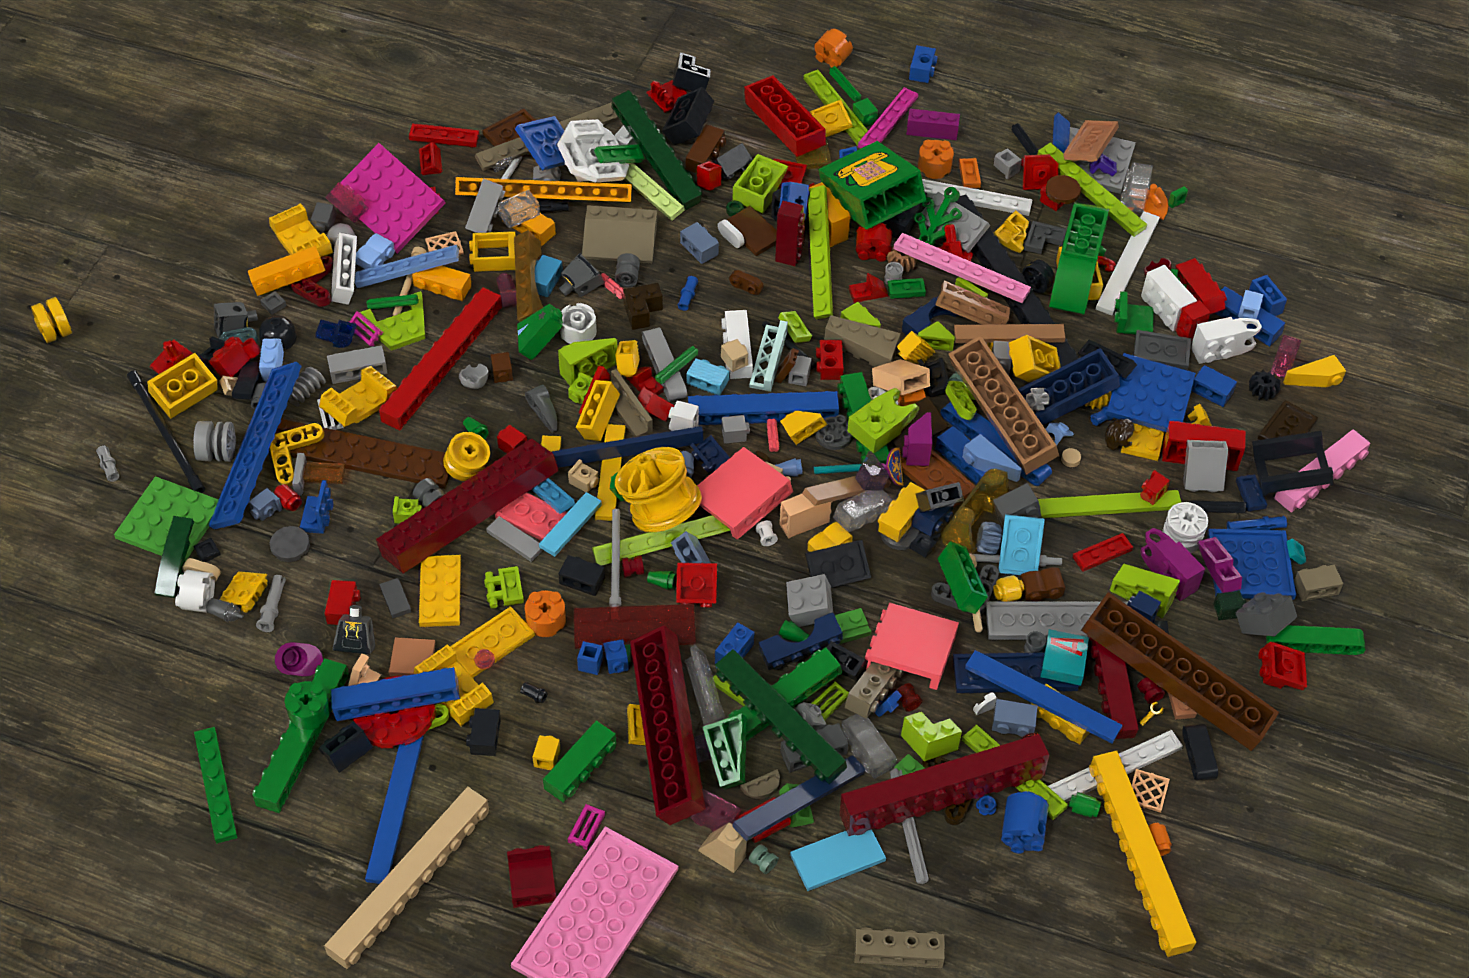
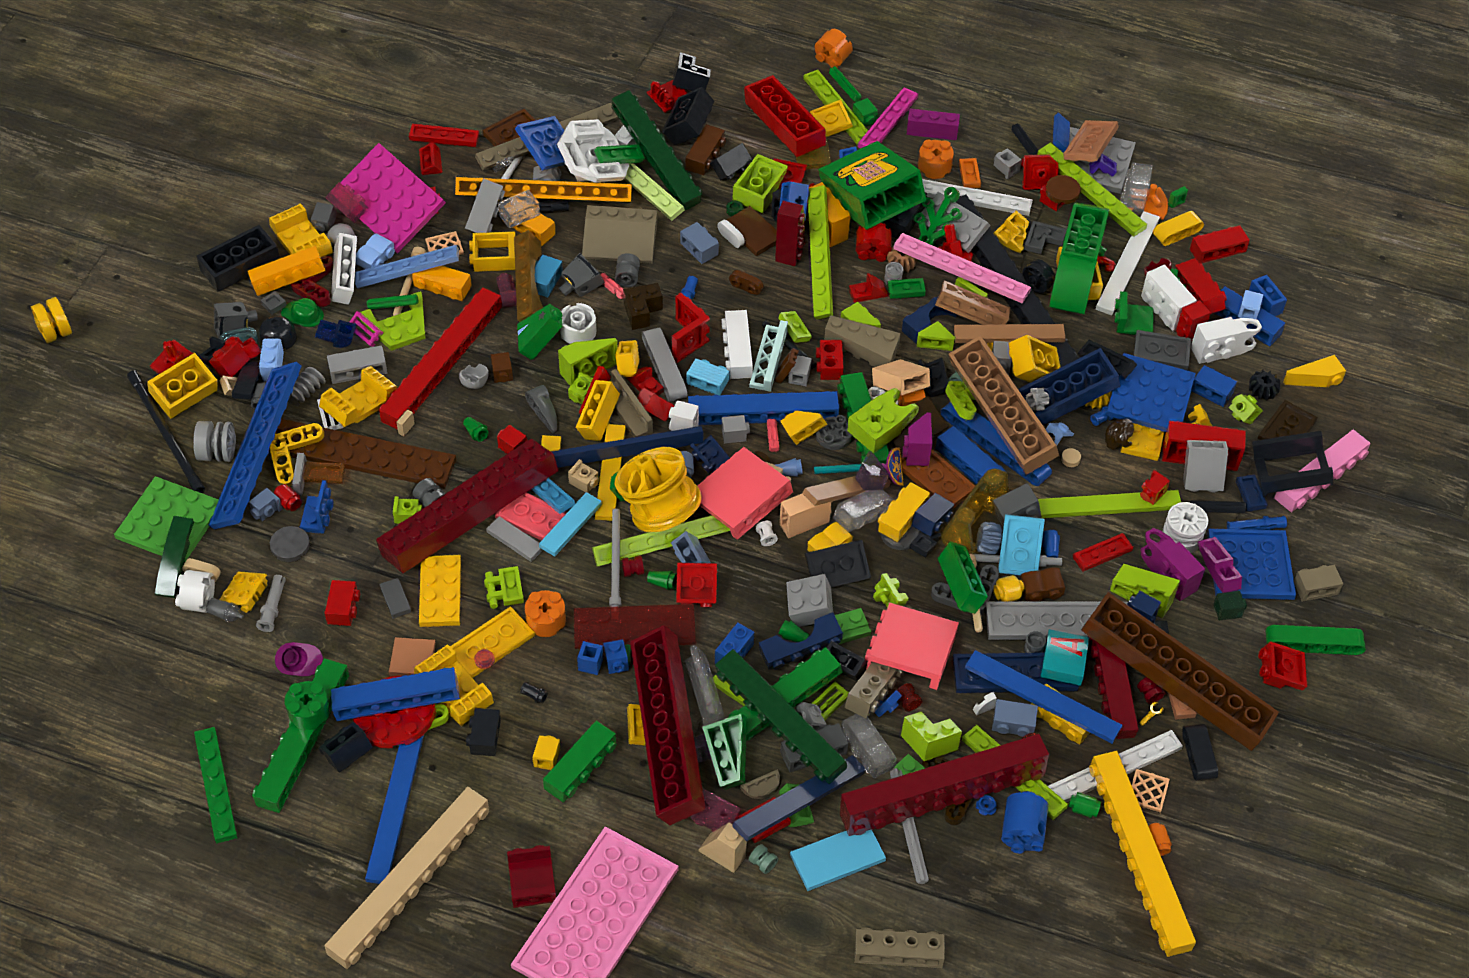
(107, 463): light grey pin -> none
(207, 550): black tile -> none
(233, 258): none -> black brick
(303, 312): none -> green piece
(354, 632): torso -> none
(362, 673): light nougat slope -> none
(405, 423): none -> tan tile
(466, 455): yellow wheel -> none
(579, 841): dark pink tile -> none
(581, 575): black brick -> none
(676, 365): green axle -> none
(694, 331): none -> red bracket
(709, 175): red brick -> none
(734, 355): tan brick -> none
(887, 591): none -> lime hips
(914, 348): yellow brick -> none
(922, 64): blue brick -> none
(939, 497): black brick -> none
(986, 456): medium blue slope -> none
(1051, 543): none -> blue cone
(1178, 228): none -> yellow beam
(1219, 244): none -> red brick
(1245, 408): none -> lime brick
(1266, 614): dark grey brick -> none
(1285, 355): clear pink brick -> none
(1296, 551): teal tile -> none

